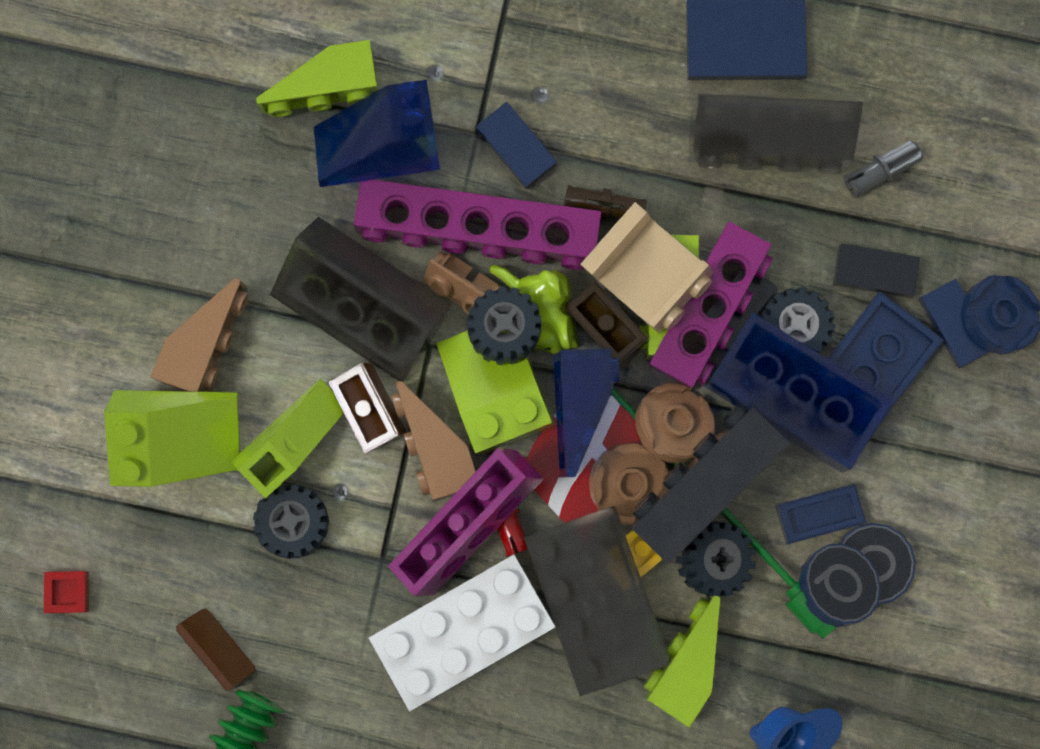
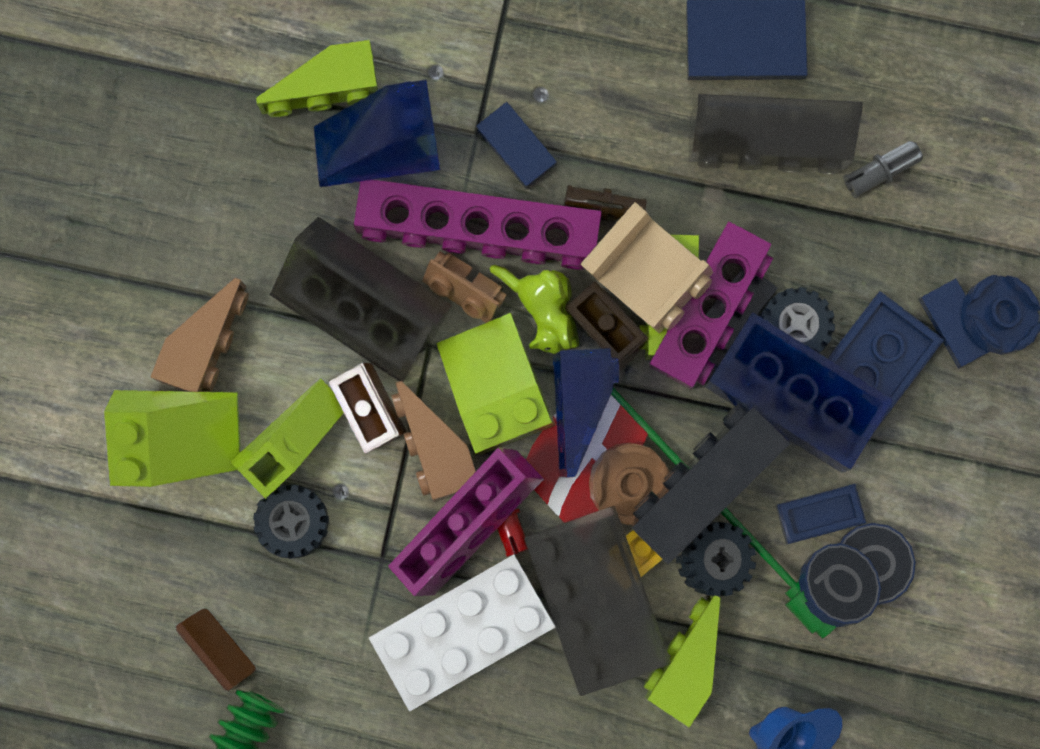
(66, 592): red tile -> none
(513, 314): black wheel -> none
(673, 422): medium nougat tile -> none
(876, 270): black tile -> none

